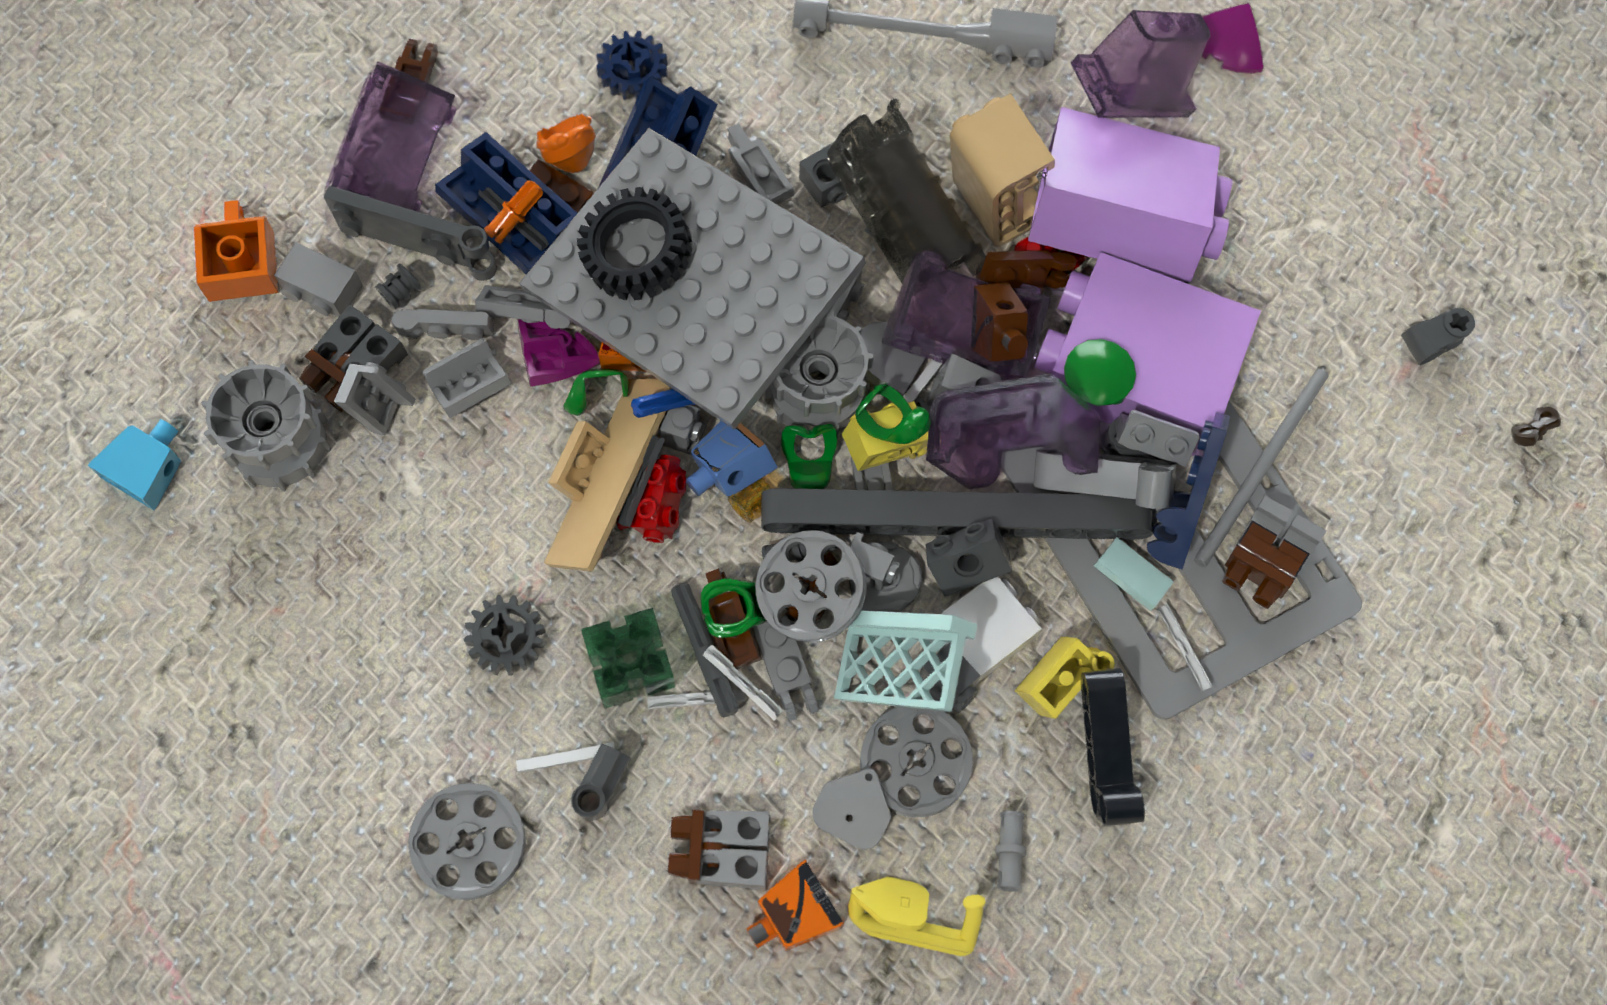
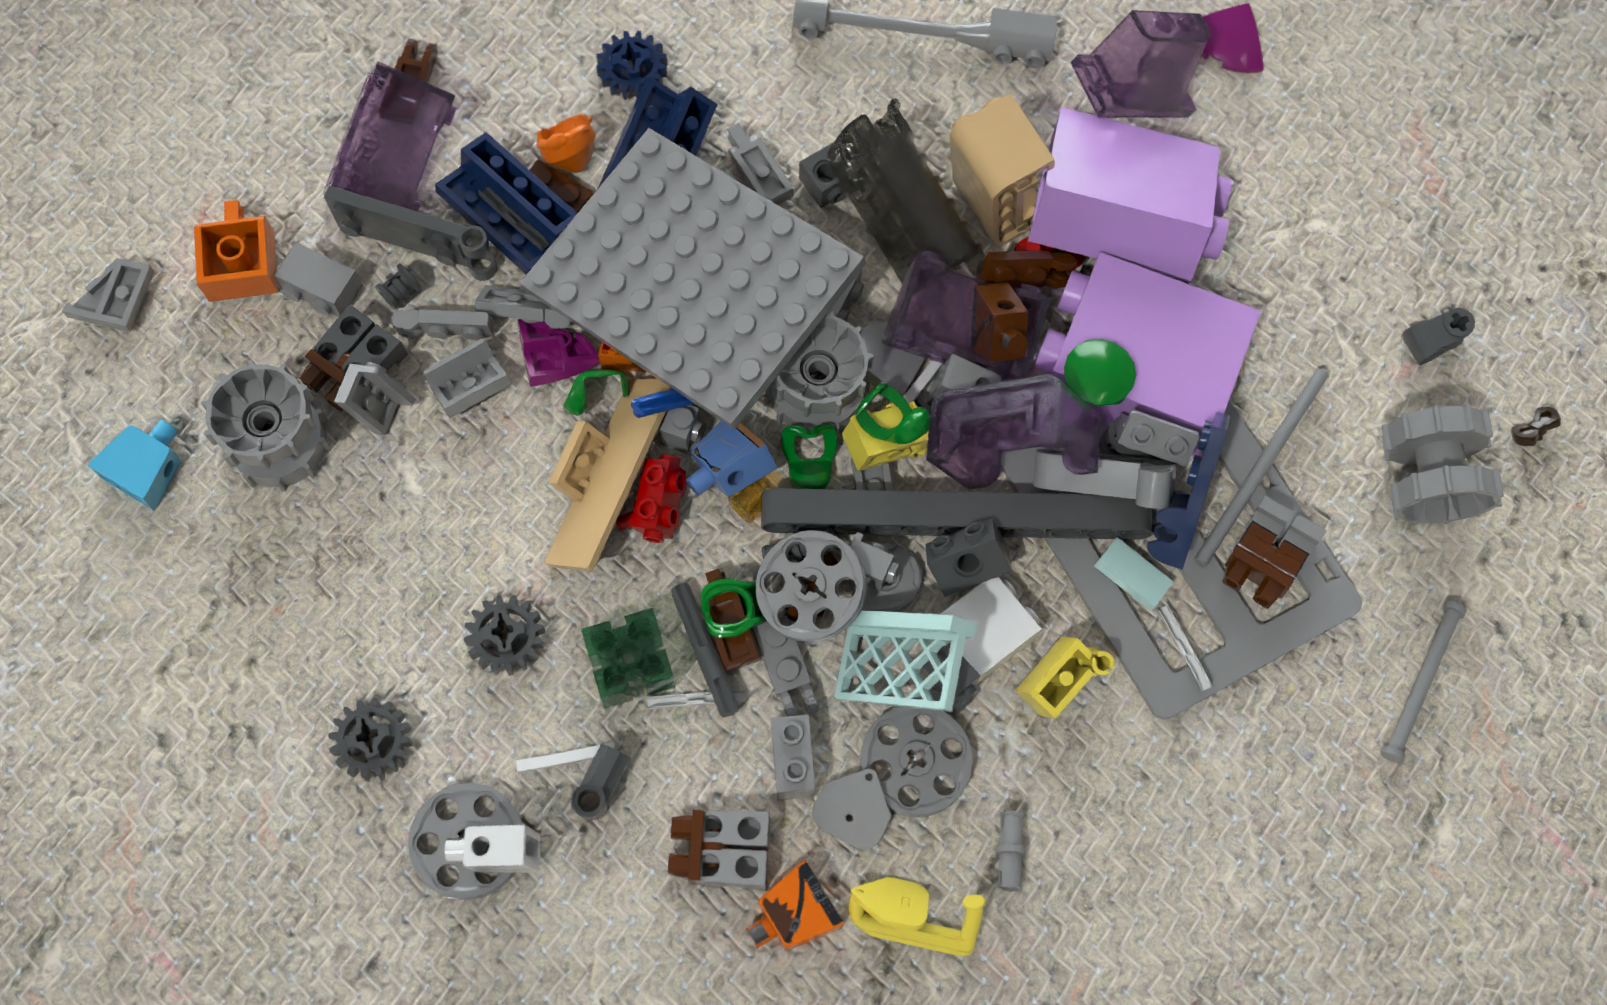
(113, 297): none -> light grey wing
(385, 736): none -> dark grey gear
(510, 850): none -> white torso
(514, 211): orange axle -> none
(609, 218): black tyre -> none
(632, 501): dark grey piece -> none
(742, 682): white piece -> none
(793, 757): none -> light grey brick
(1108, 749): black beam -> none
(1394, 751): none -> light grey bar
(1438, 444): none -> light grey piece

